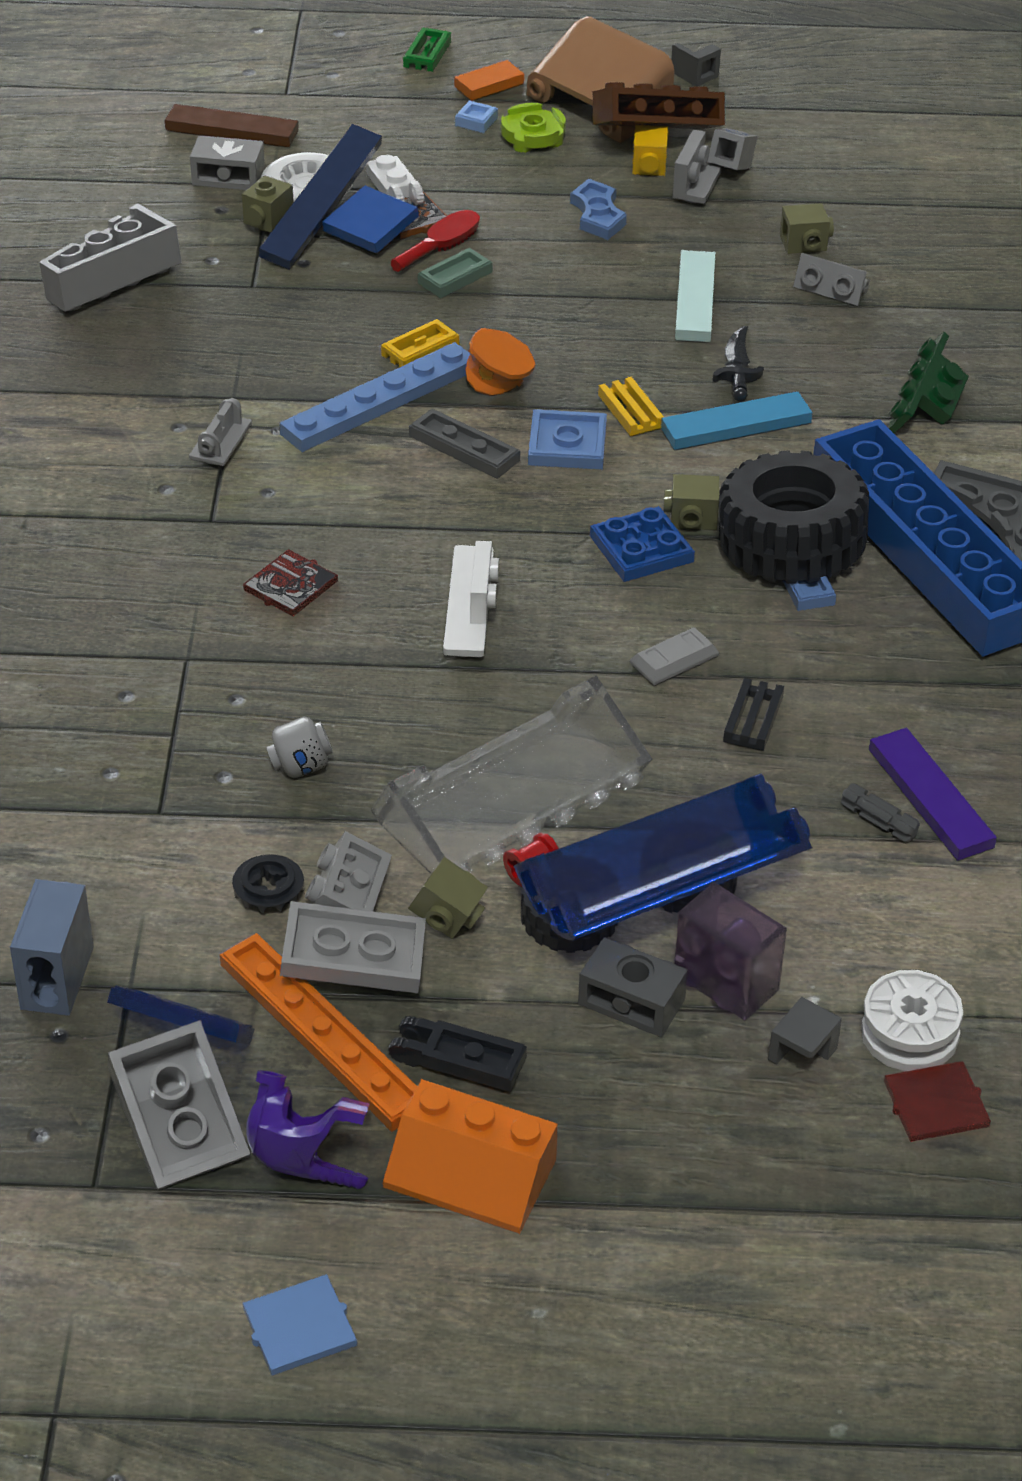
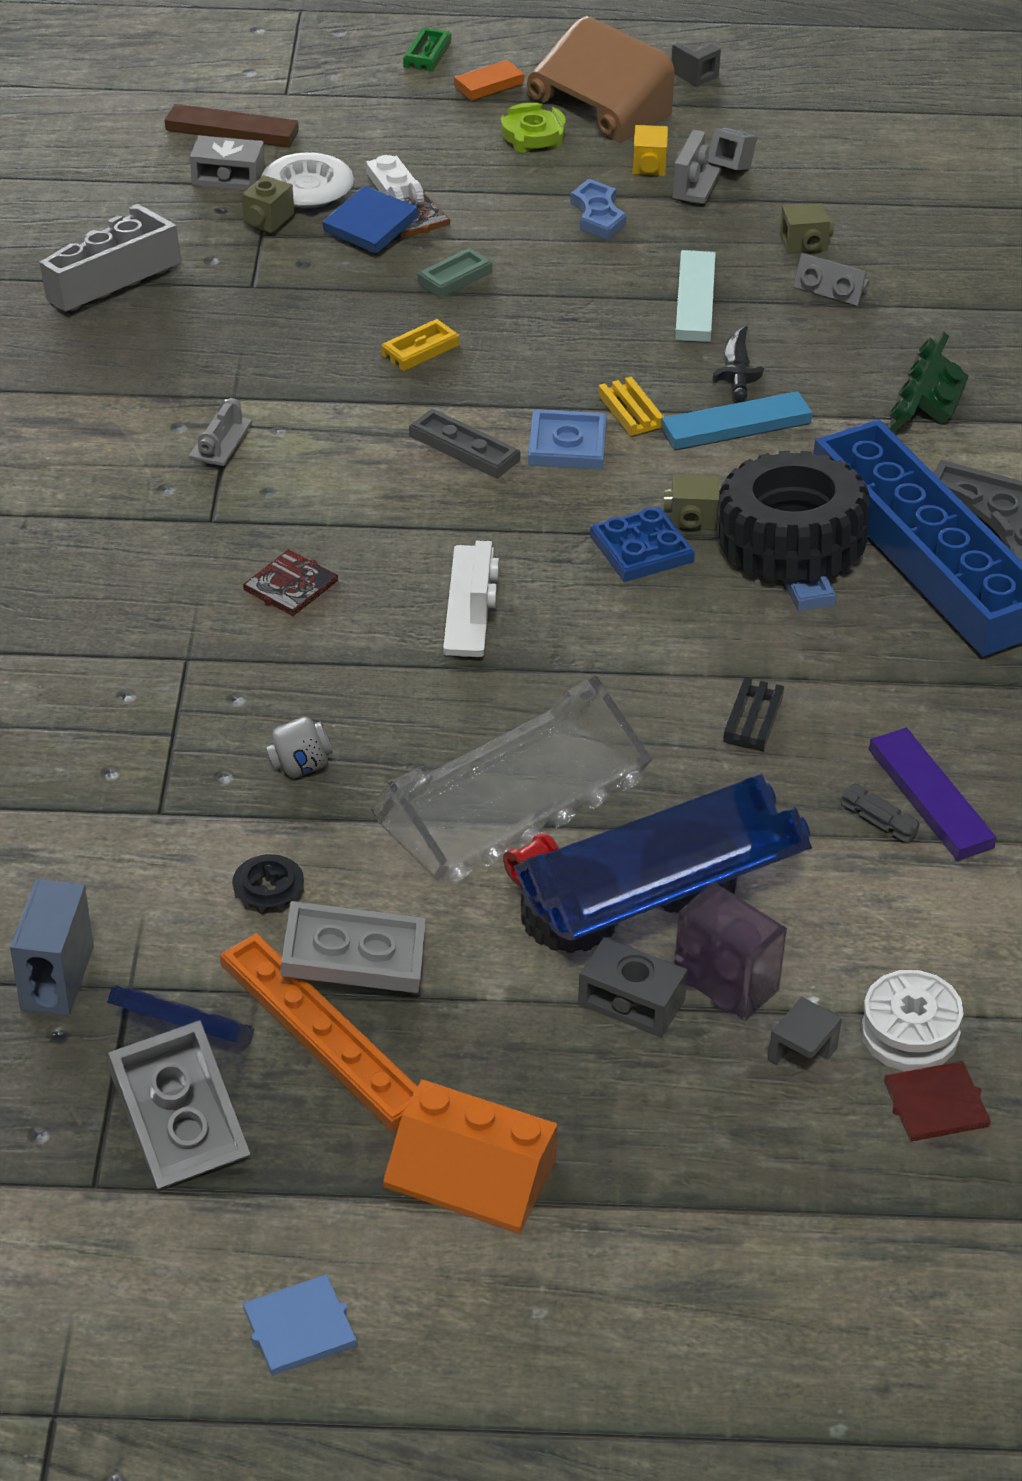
(291, 1142): dark purple piece -> none
(320, 196): dark blue tile -> none
(349, 874): light grey bracket -> none
(375, 397): medium blue plate -> none
(441, 235): red piece -> none
(449, 899): olive brick -> none
(459, 1052): black hinge -> none
(476, 116): light blue tile -> none
(497, 362): orange hat -> none
(658, 107): reddish brown brick -> none
(674, 656): light grey tile -> none

